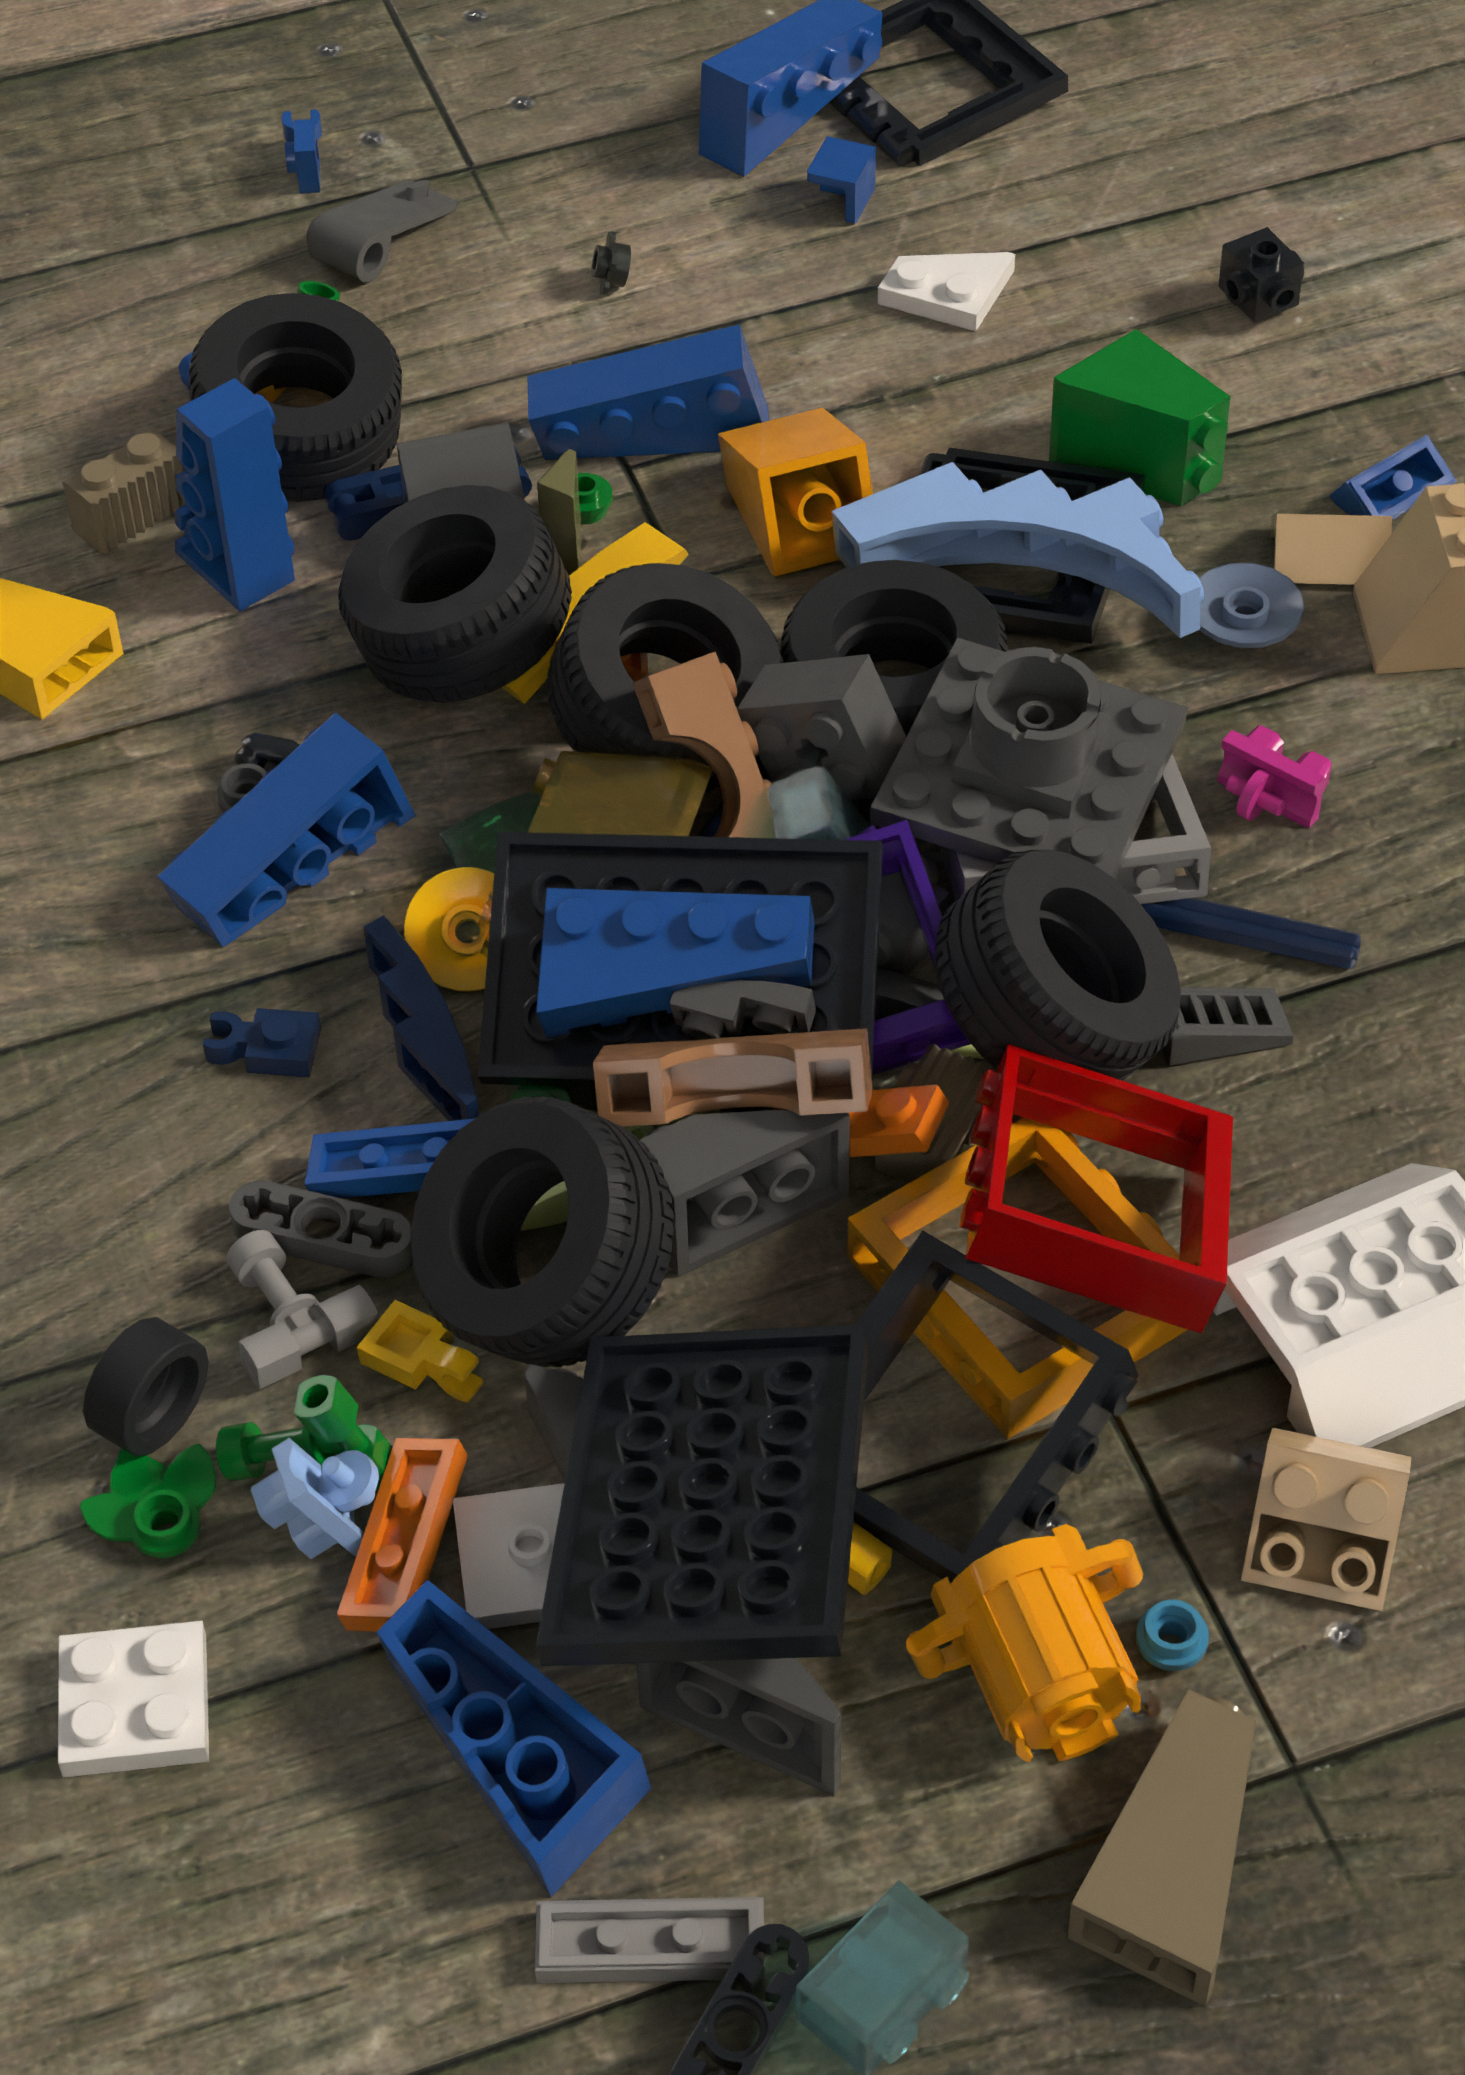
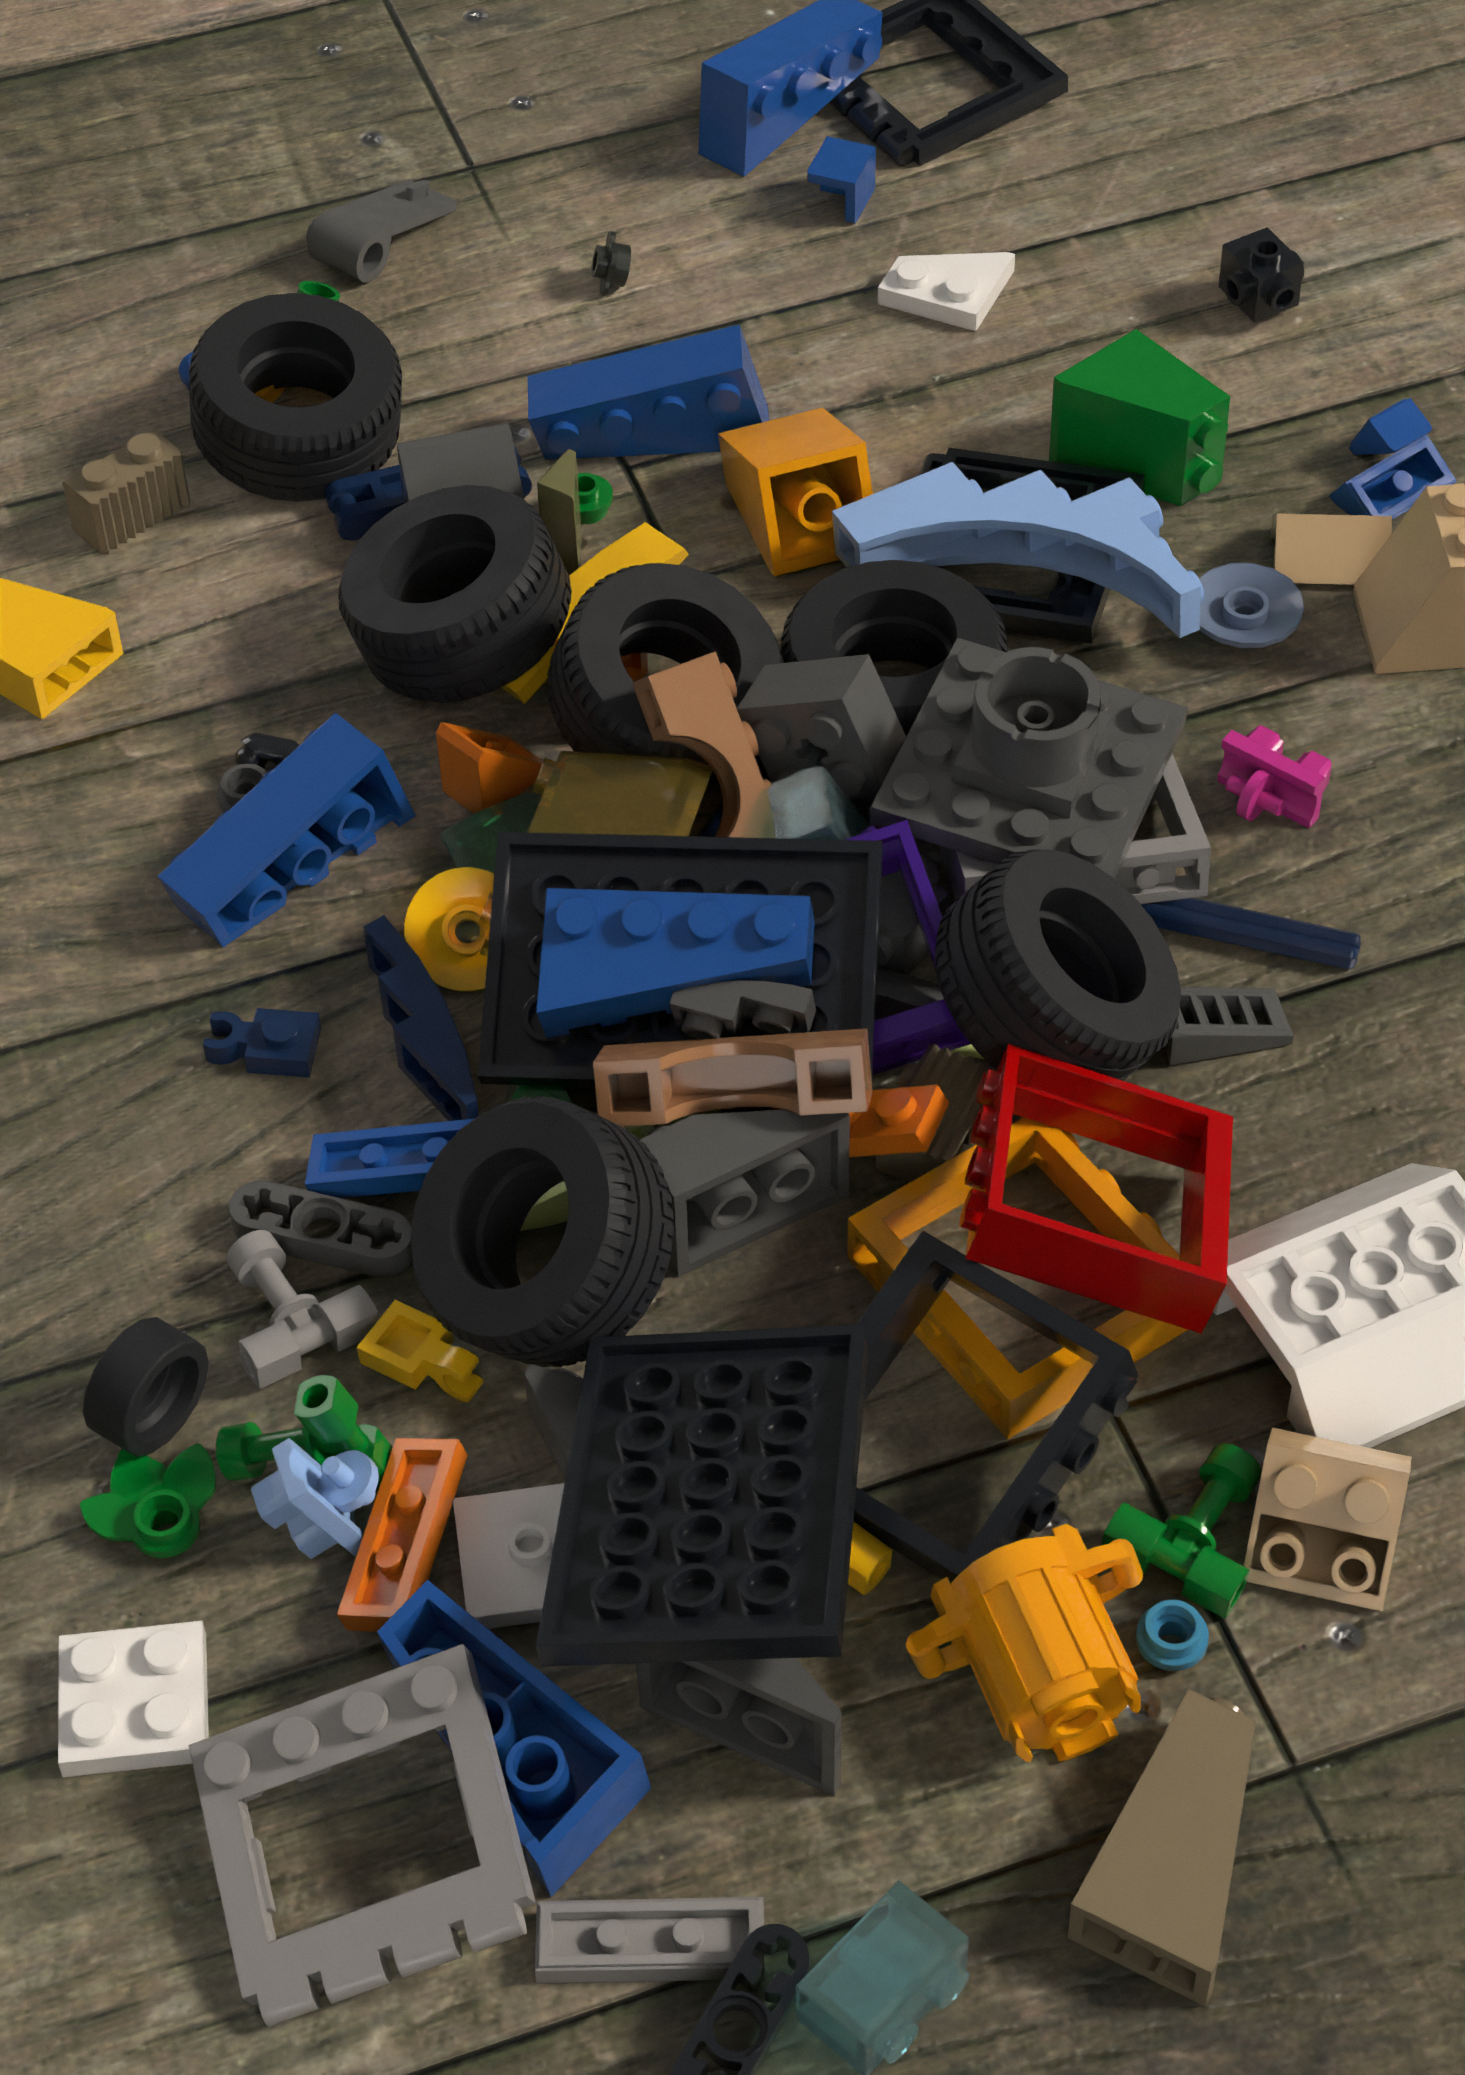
(232, 495): blue wedge -> none
(302, 149): blue plate -> none
(414, 1926): none -> light grey hinge
(483, 766): none -> orange slope
(1185, 1542): none -> green bar
(1391, 429): none -> blue slope

